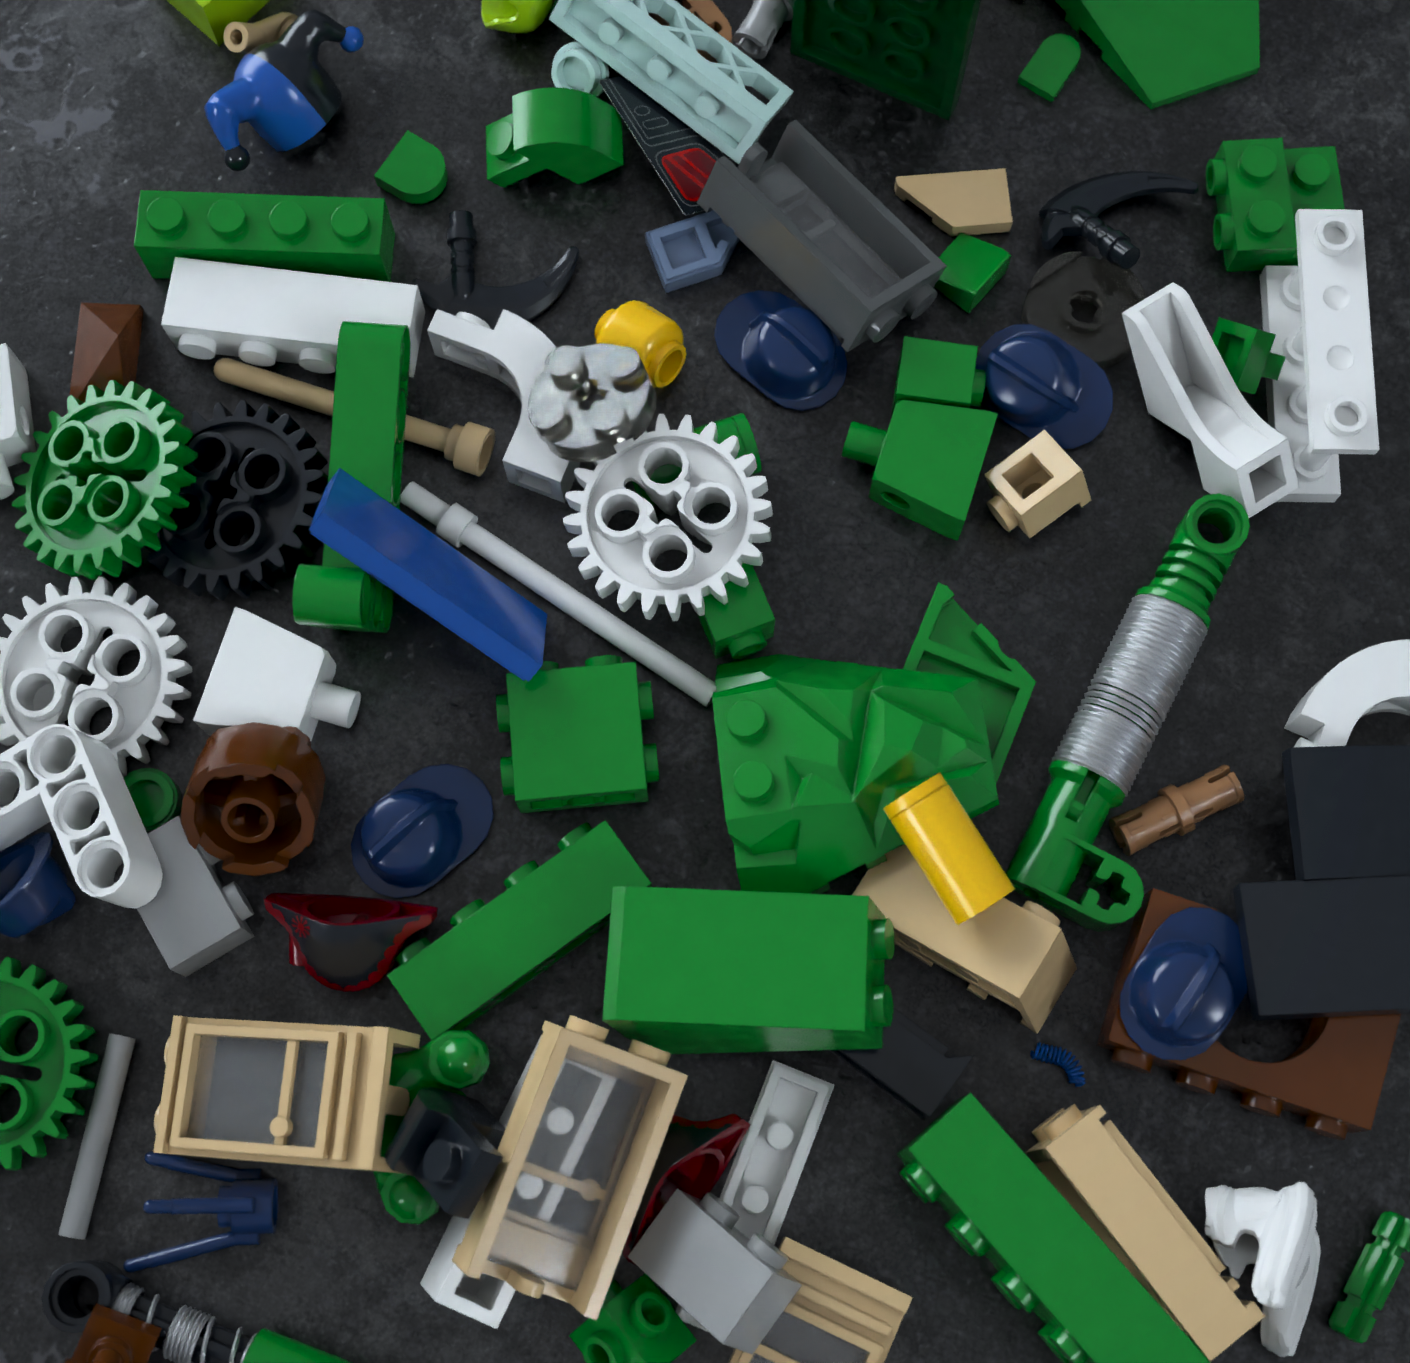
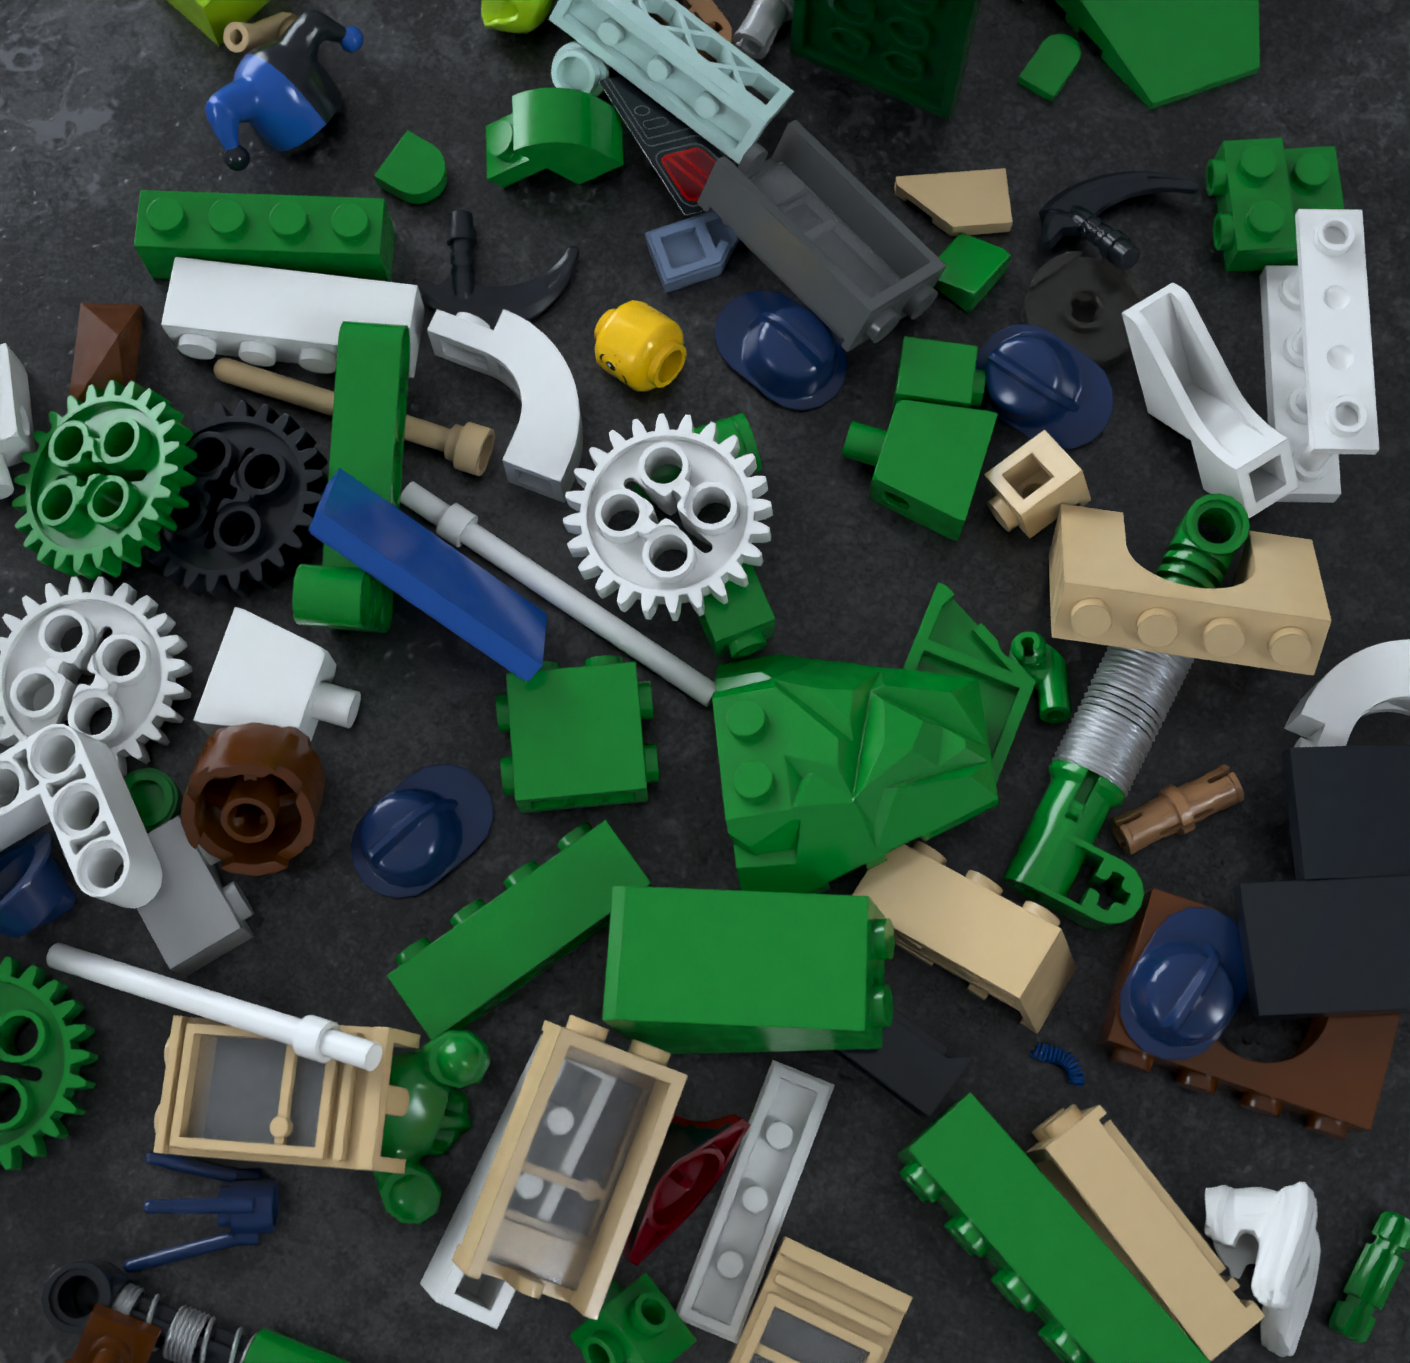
(96, 1137): light grey bar -> none
(310, 1036): none -> white bar
(346, 938): hat -> none
(448, 1148): black brick -> none
(574, 376): clear smoke plate -> none
(715, 1270): light grey brick -> none
(949, 848): yellow pin -> none
(1048, 671): none -> green arm
(1247, 353): green tile -> none
(1266, 620): none -> tan arch

